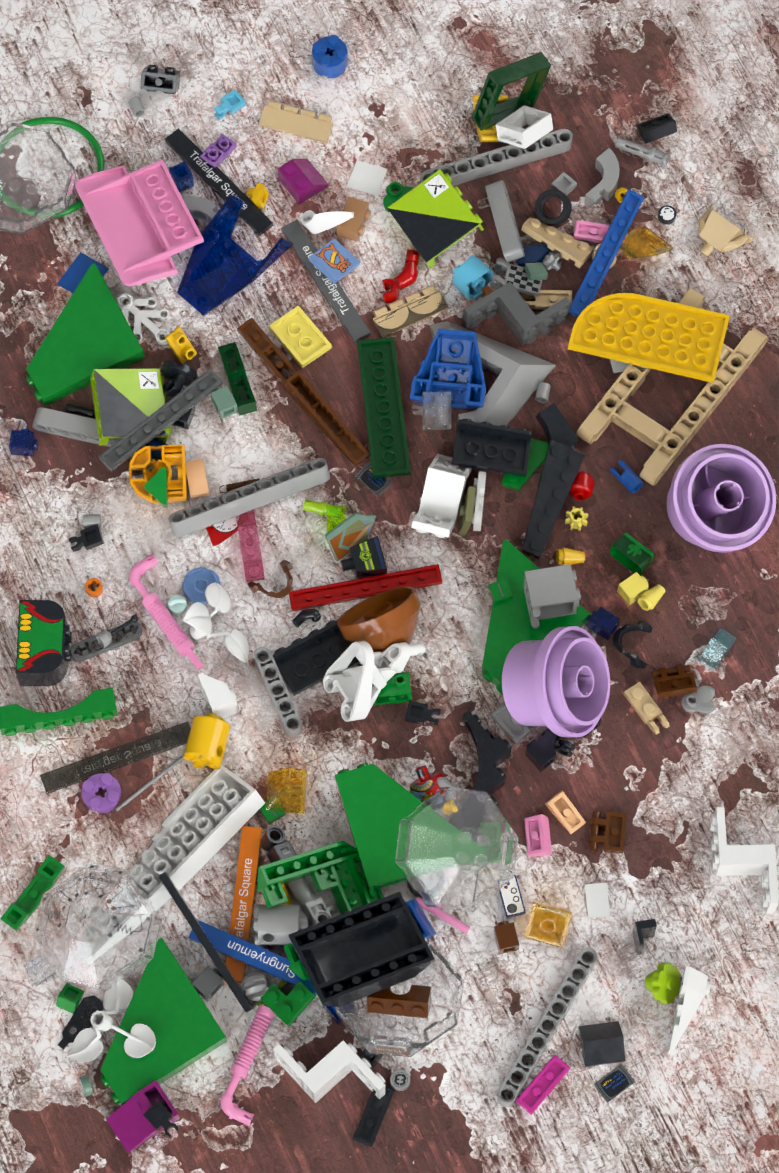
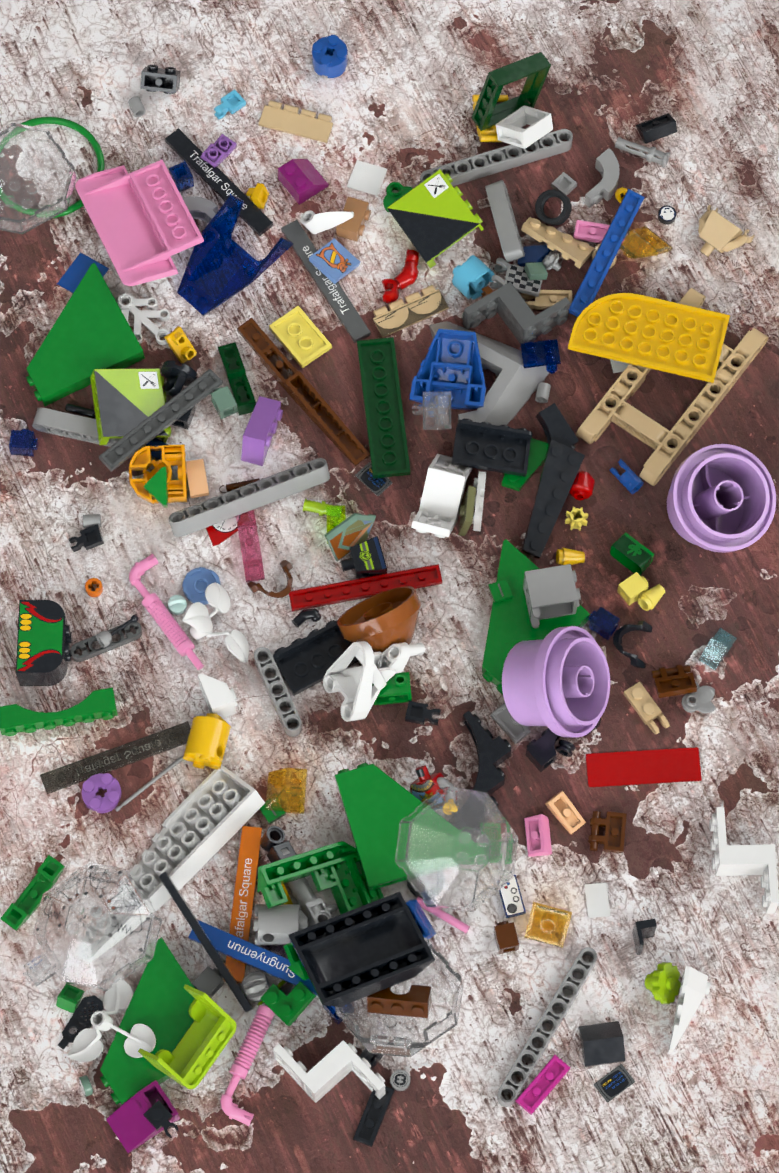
(199, 1045): none -> lime windscreen
(260, 430): none -> medium lavender wedge
(541, 354): none -> clear blue hinge
(643, 767): none -> red sticker

